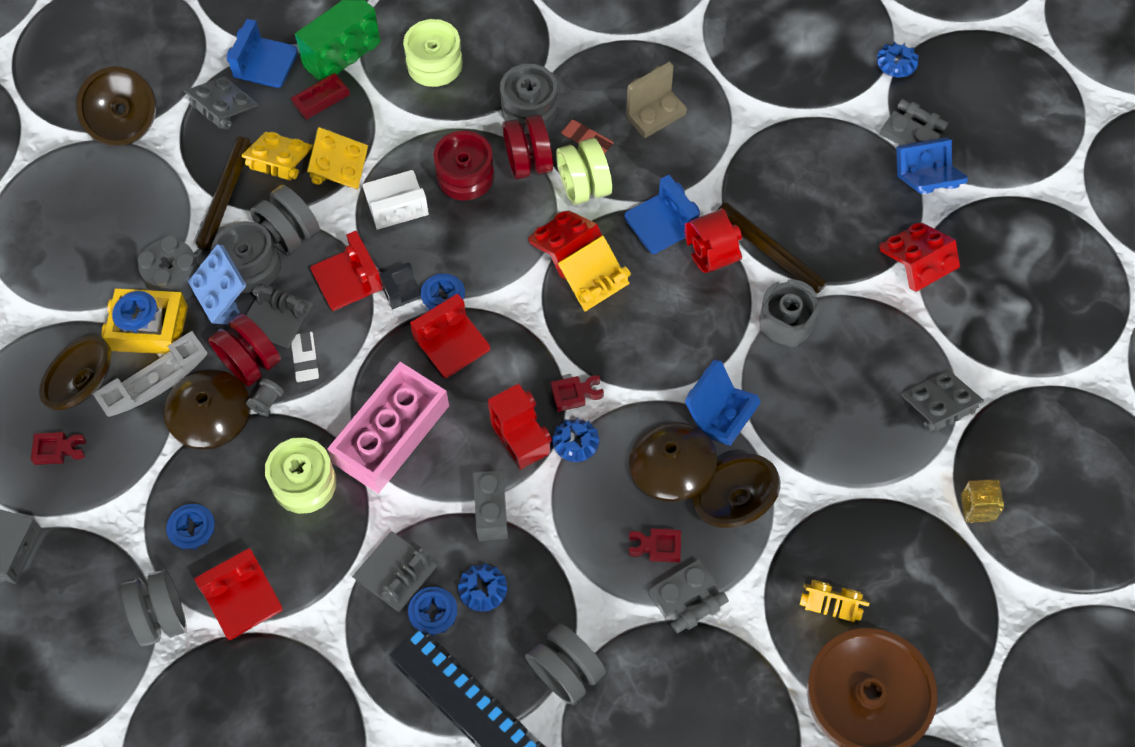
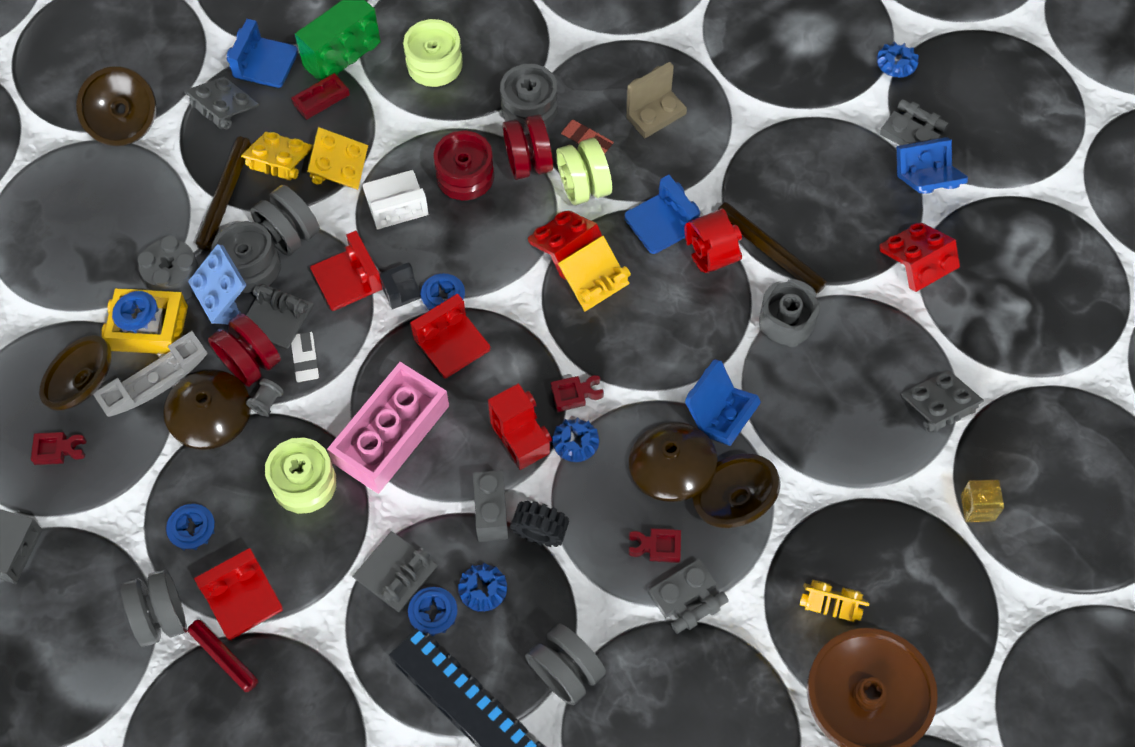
(222, 655): none -> dark red axle
(539, 523): none -> black tyre

